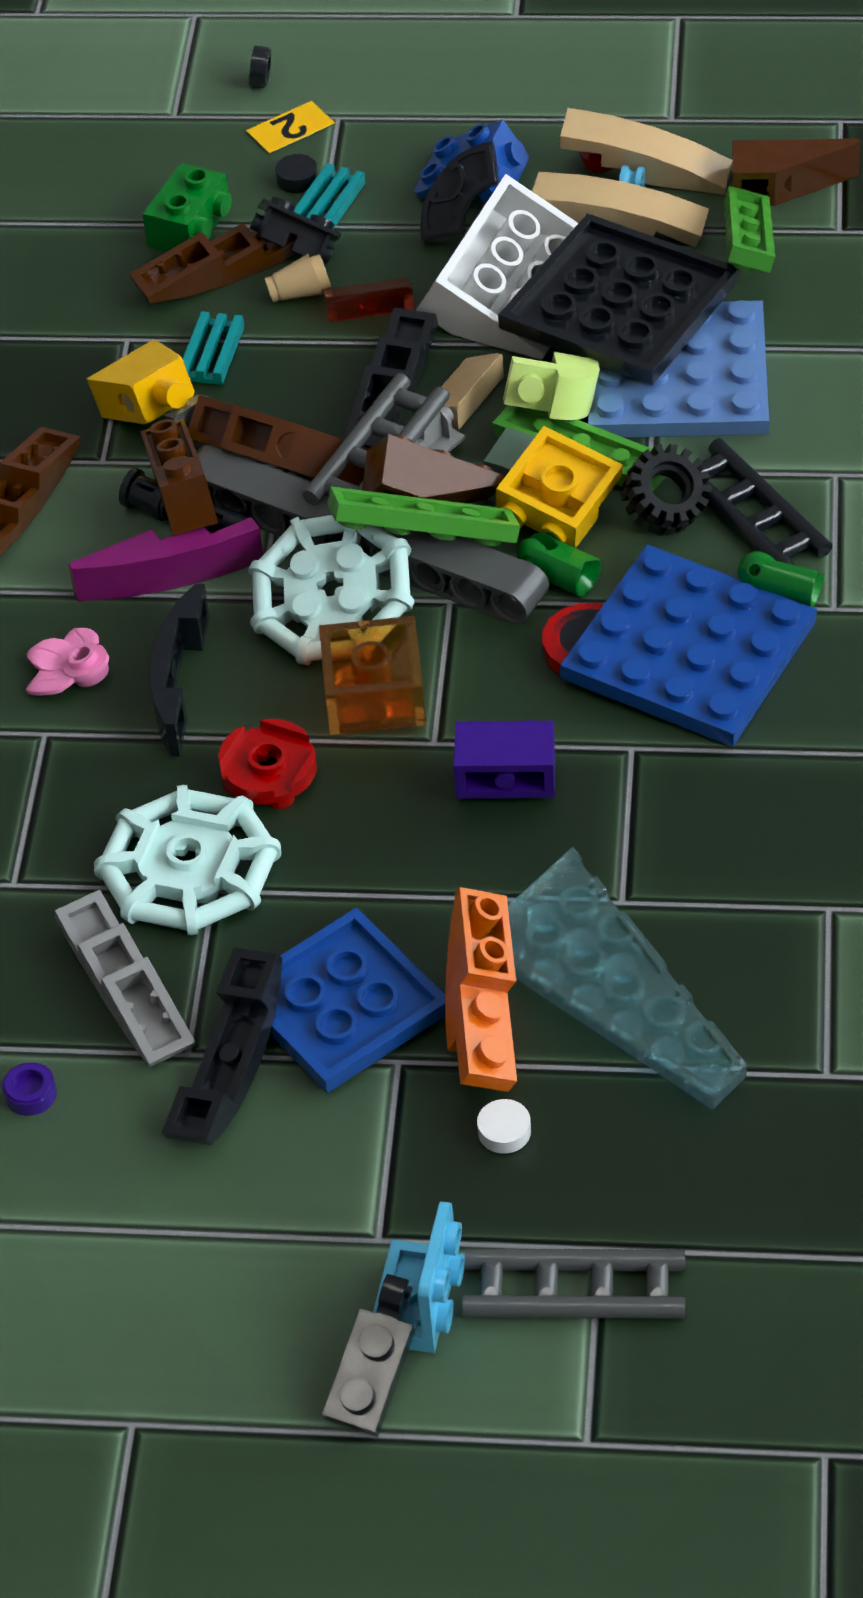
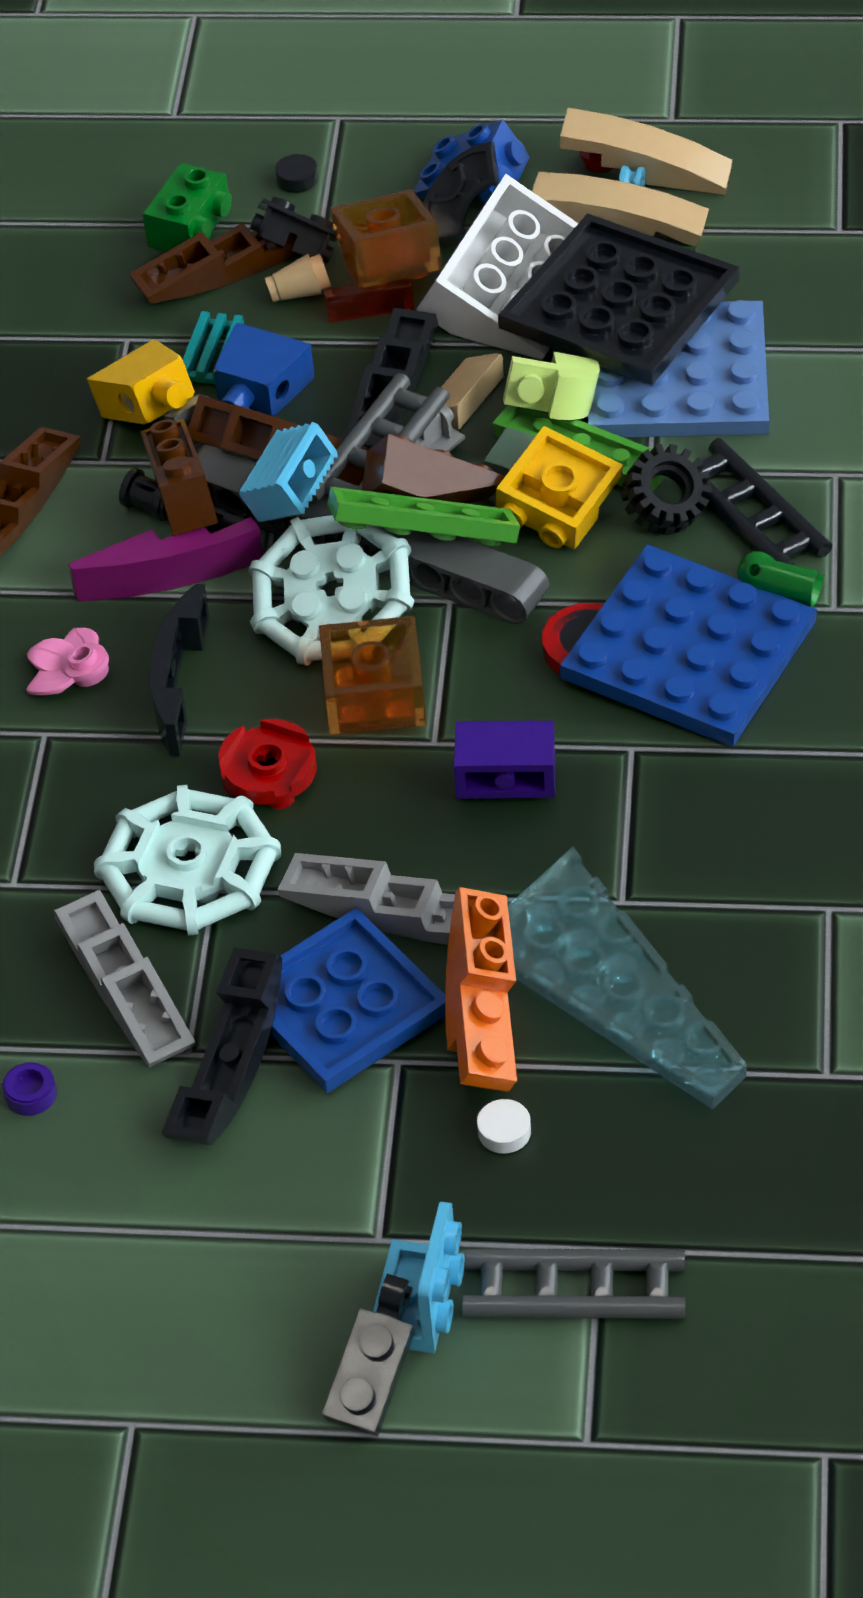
(260, 66): black tile -> none
(262, 369): none -> blue torso
(288, 473): none -> medium azure brick
(290, 126): yellow sticker -> none
(323, 190): teal tile -> none
(387, 238): none -> clear orange slope
(391, 902): none -> light grey slope
(561, 563): green piece -> none
(749, 230): bright green plate -> none
(793, 166): reddish brown slope -> none

